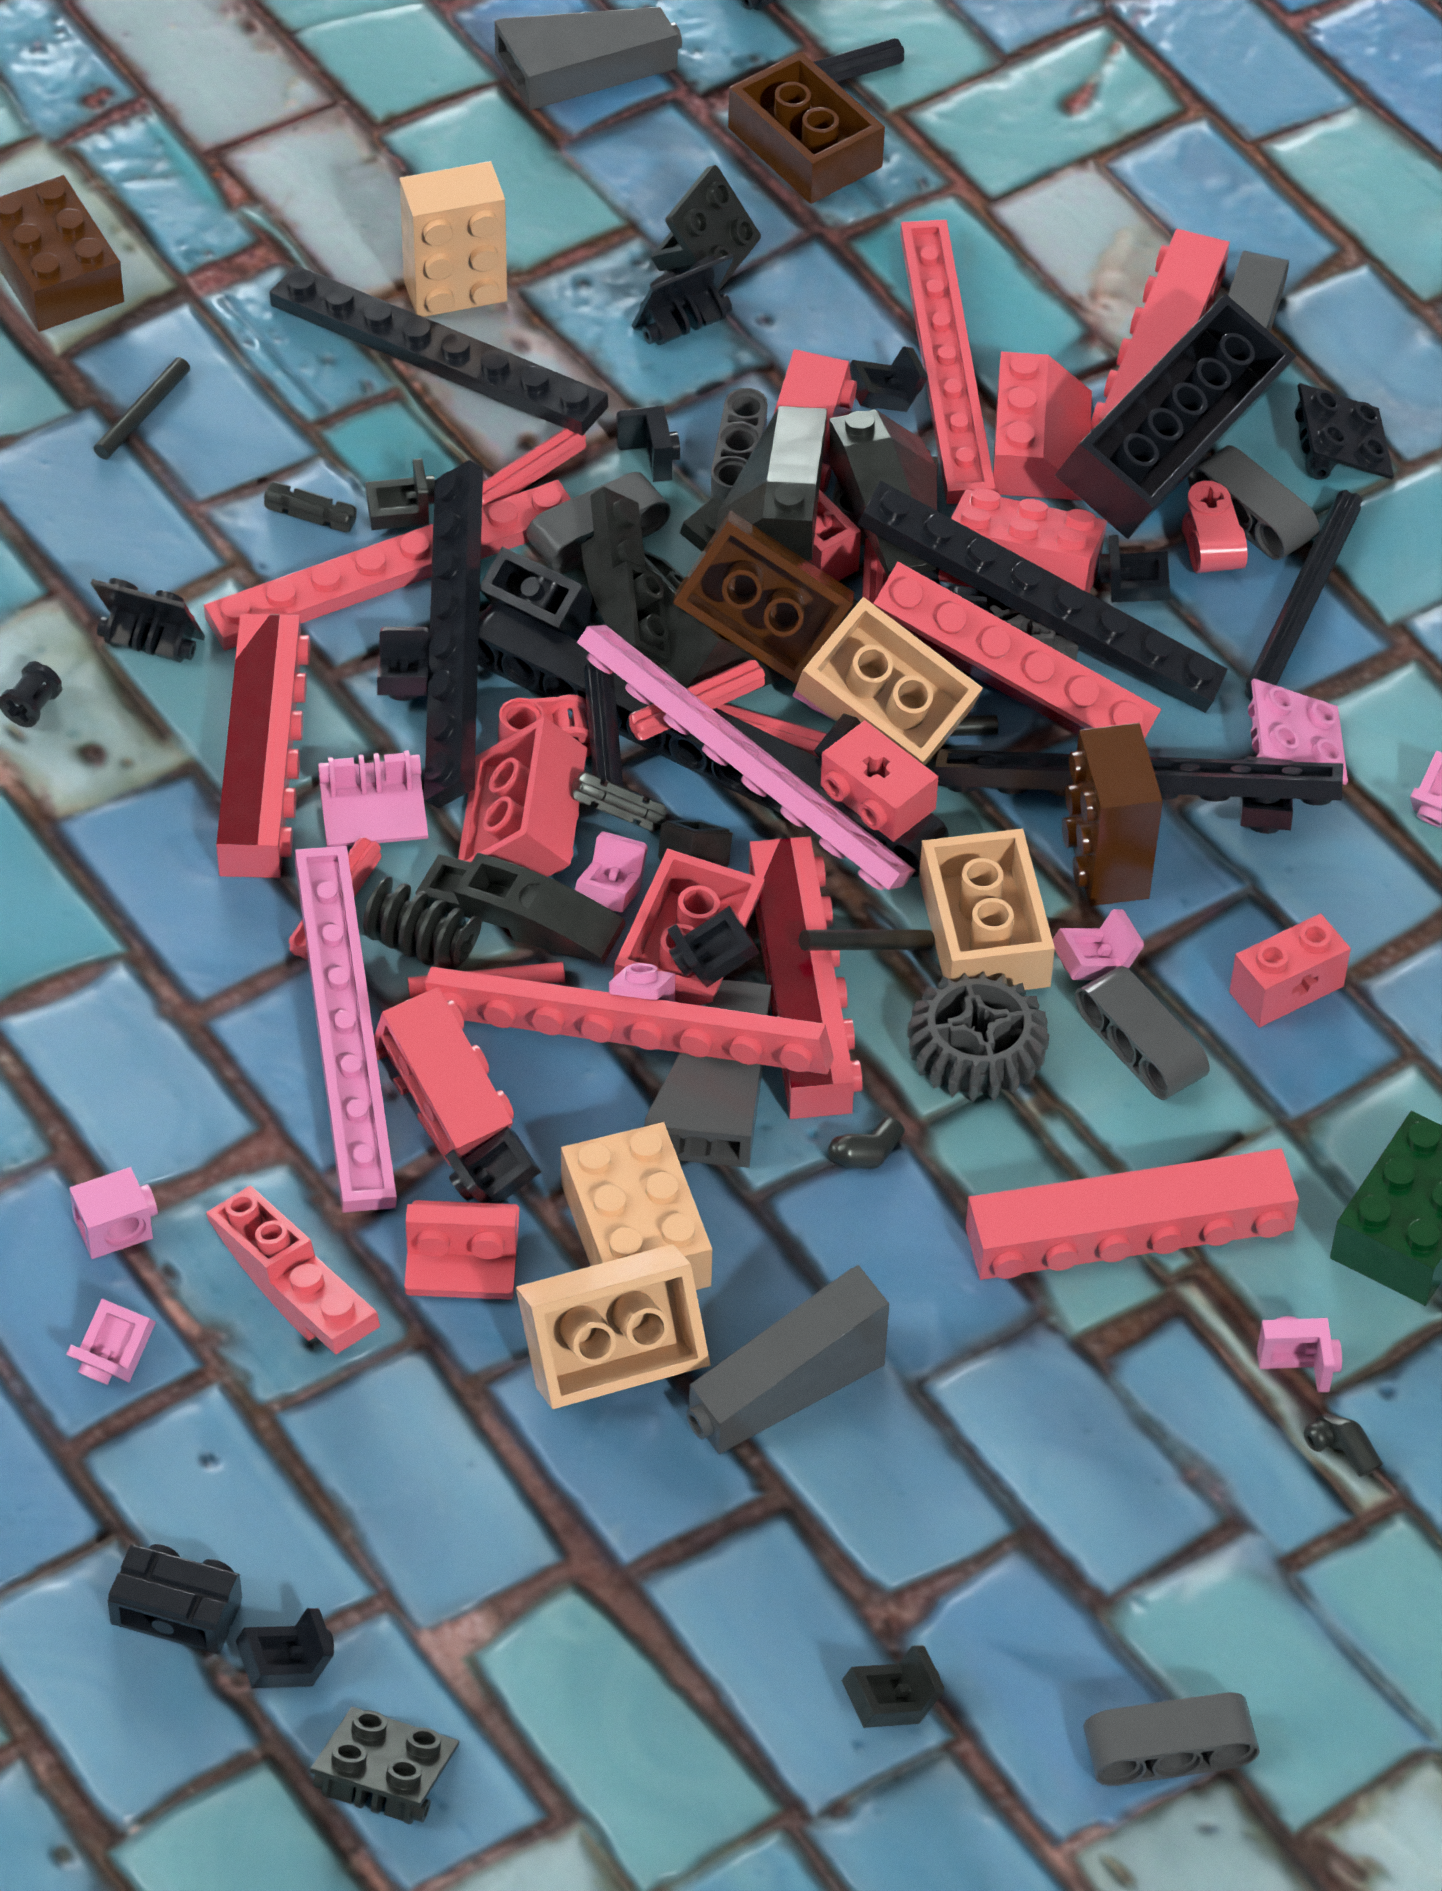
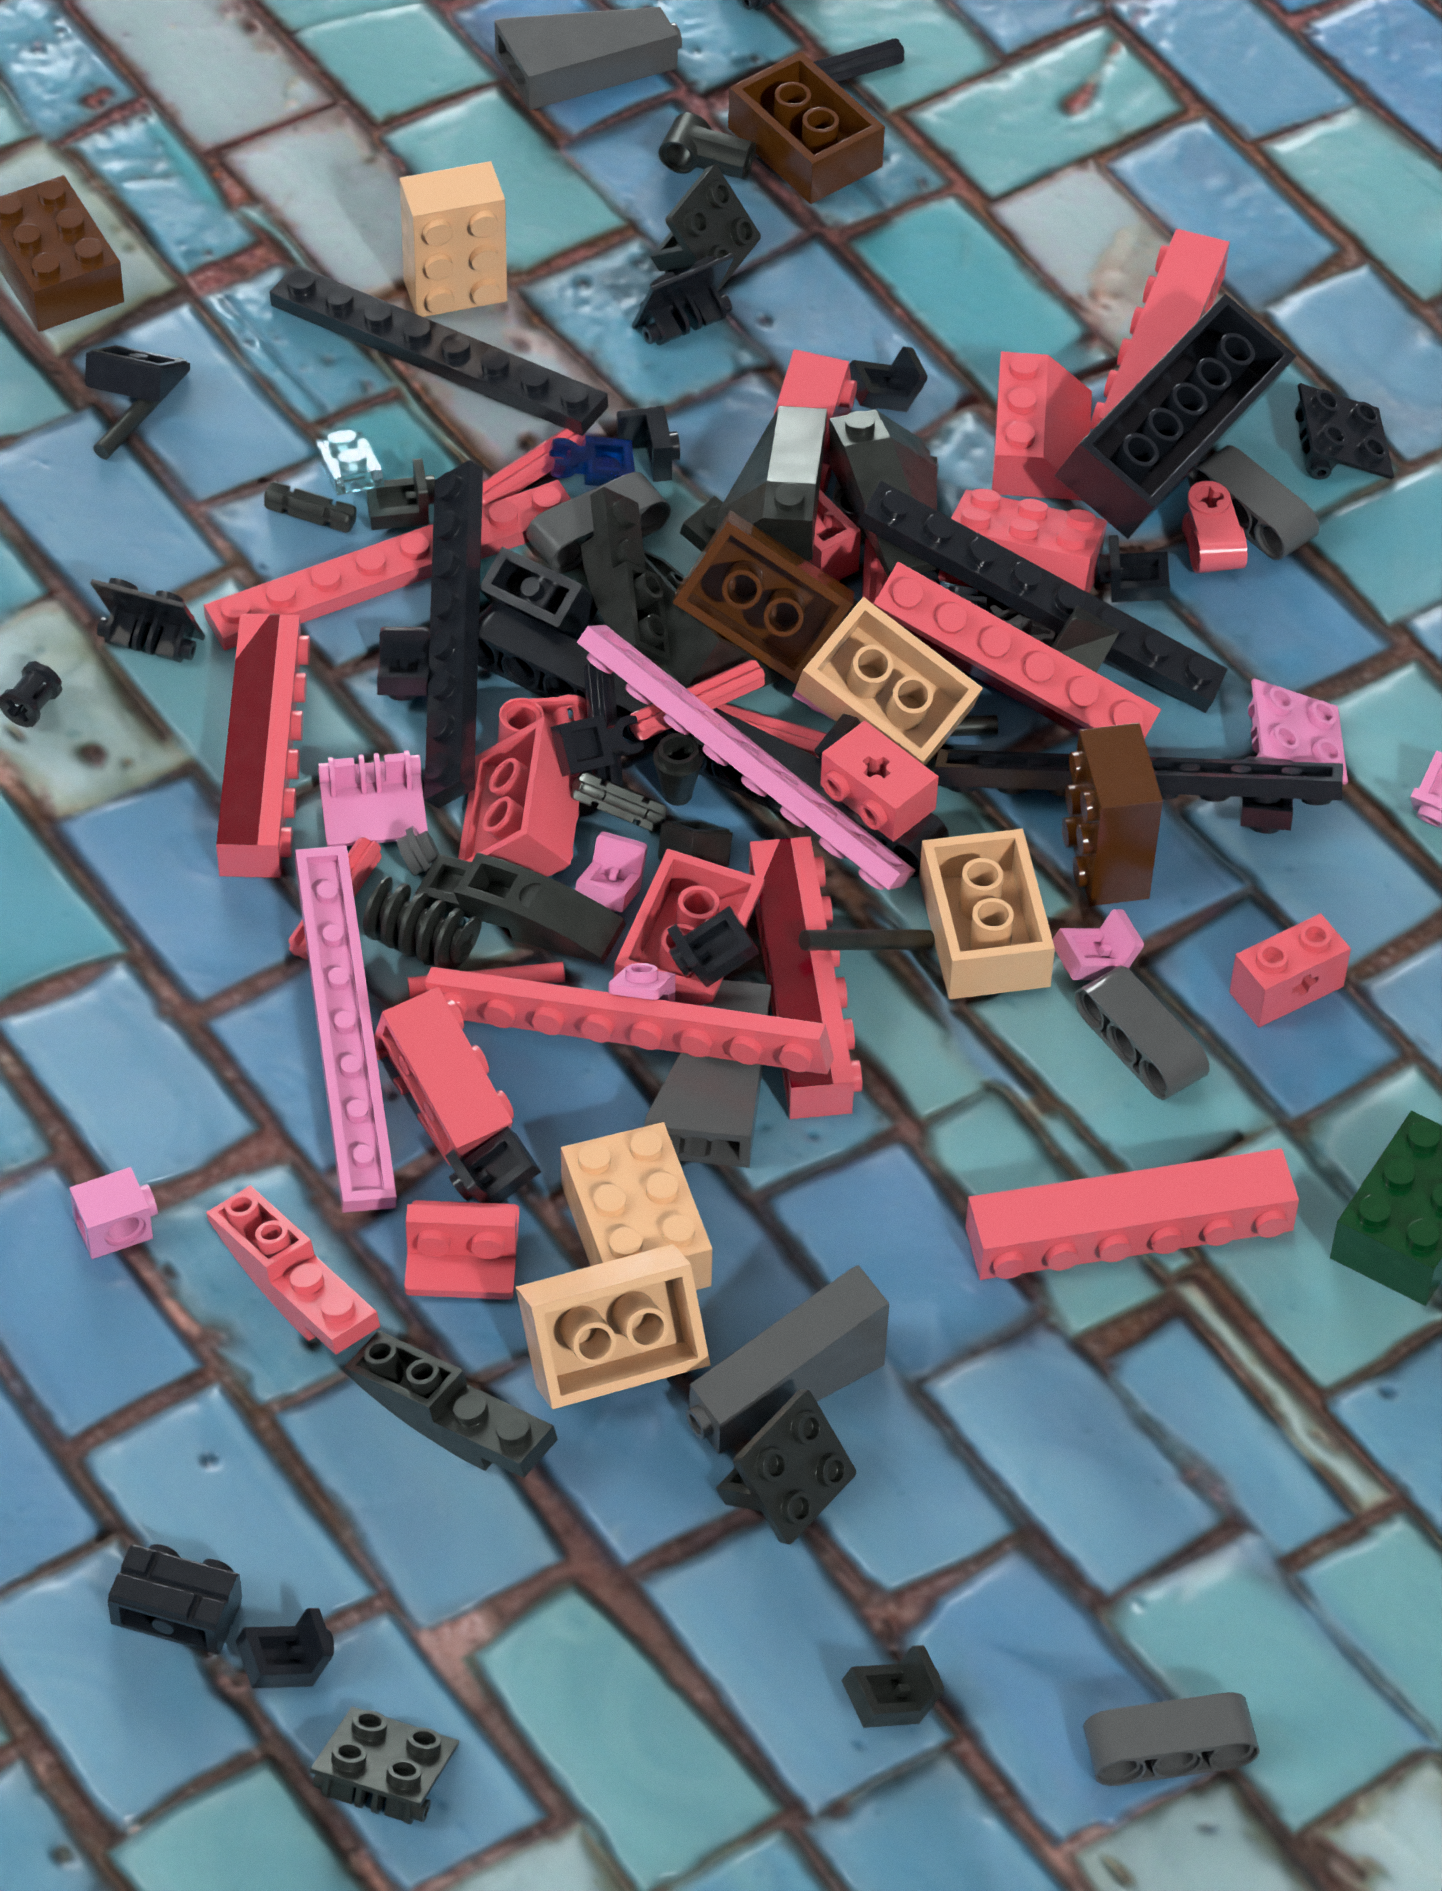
(112, 1343): bright pink bracket -> none
(133, 372): none -> black slope
(349, 462): none -> clear light blue plate
(417, 850): none -> dark grey plate
(447, 1410): none -> pearl dark grey slope
(590, 744): none -> black plate
(597, 459): none -> clear blue plate
(678, 766): none -> pearl dark grey cone
(694, 144): none -> pearl dark grey piece
(739, 432): dark grey beam -> none
(789, 1468): none -> pearl dark grey bracket
(866, 1150): pearl dark grey arm -> none
(946, 358): coral plate -> none
(978, 1036): dark grey gear -> none
(1086, 639): none -> pearl dark grey slope
(1259, 285): dark grey beam -> none
(1299, 1344): bright pink bracket -> none
(1306, 590): black axle -> none
(1346, 1436): pearl dark grey arm -> none

